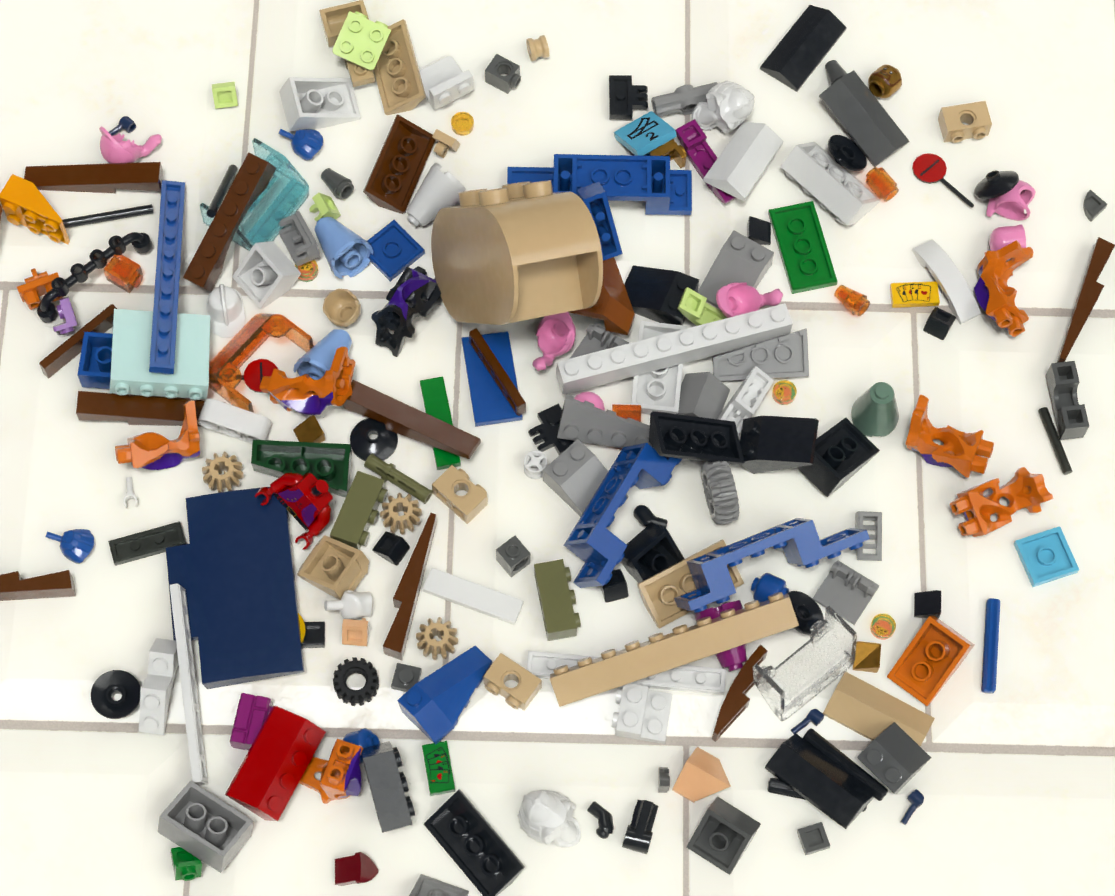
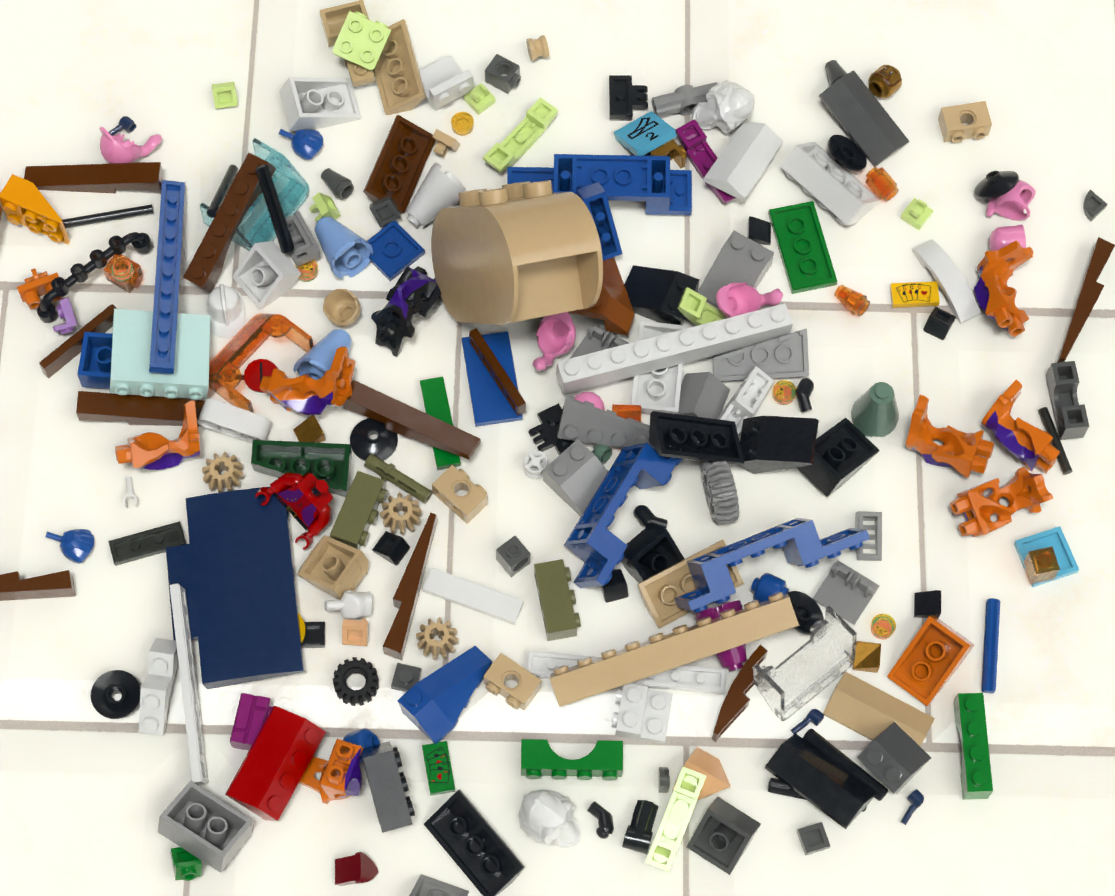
(122, 268): none -> clear yellow tile
(274, 208): none -> black axle
(385, 210): none -> dark grey plate
(479, 98): none -> yellowish green tile
(522, 137): none -> yellowish green slope
(541, 760): none -> green arch
(602, 452): none -> sand green hinge
(676, 819): none -> yellowish green slope
(803, 393): none -> black arm
(804, 47): black slope -> none
(917, 213): none -> yellowish green tile
(932, 169): red piece -> none
(972, 727): none -> green arch
(1019, 437): none -> orange hips
(1041, 565): none -> clear orange brick

